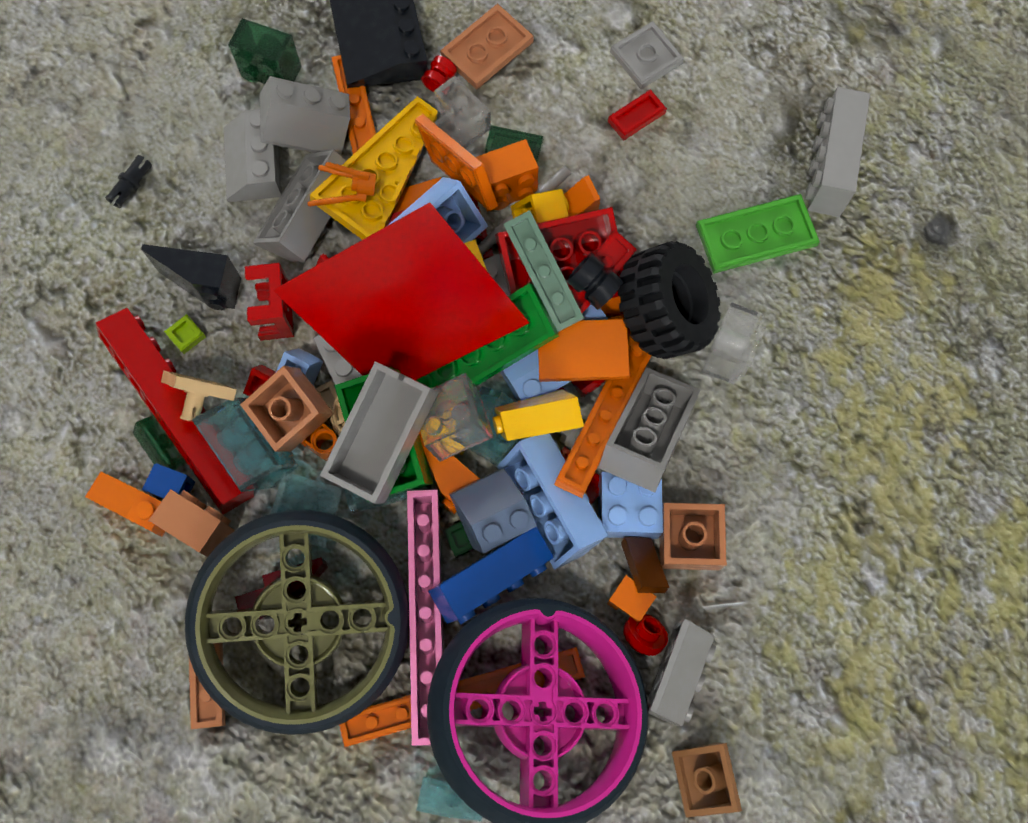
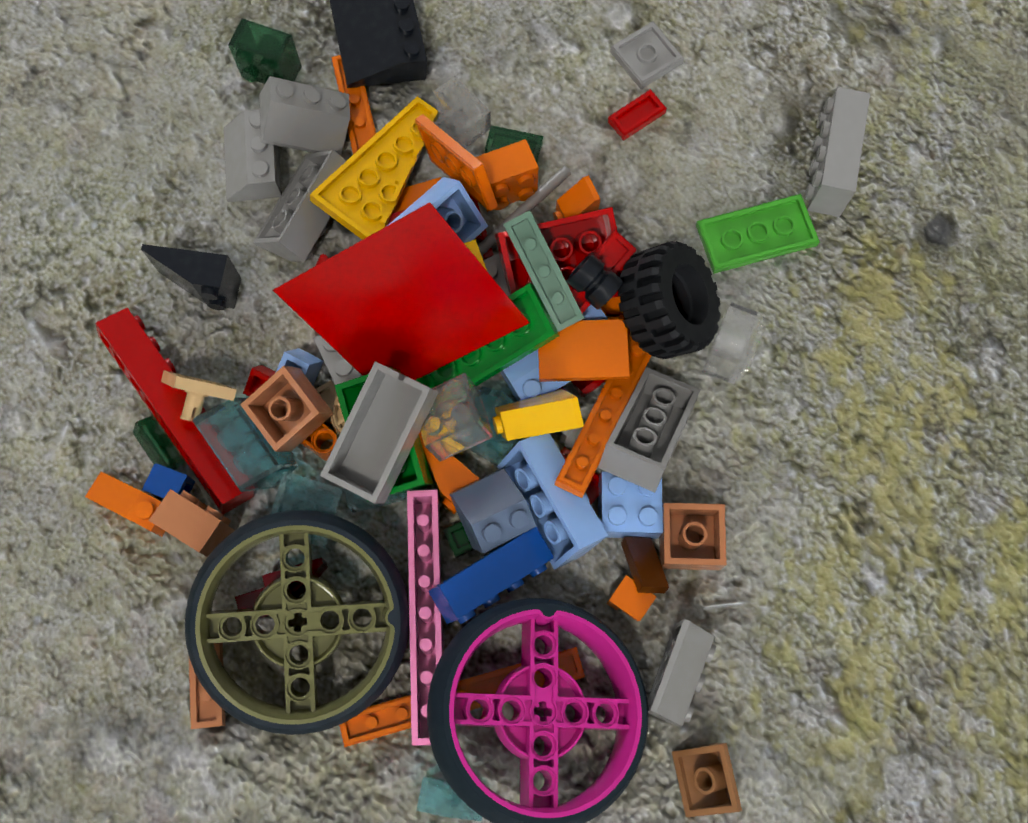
(128, 181): black pin -> none
(185, 334): lime tile -> none
(277, 310): red panel -> none
(362, 182): orange plant -> none
(440, 72): red wheel -> none
(487, 46): nougat plate -> none
(543, 206): yellow brick -> none
(646, 635): red plate -> none

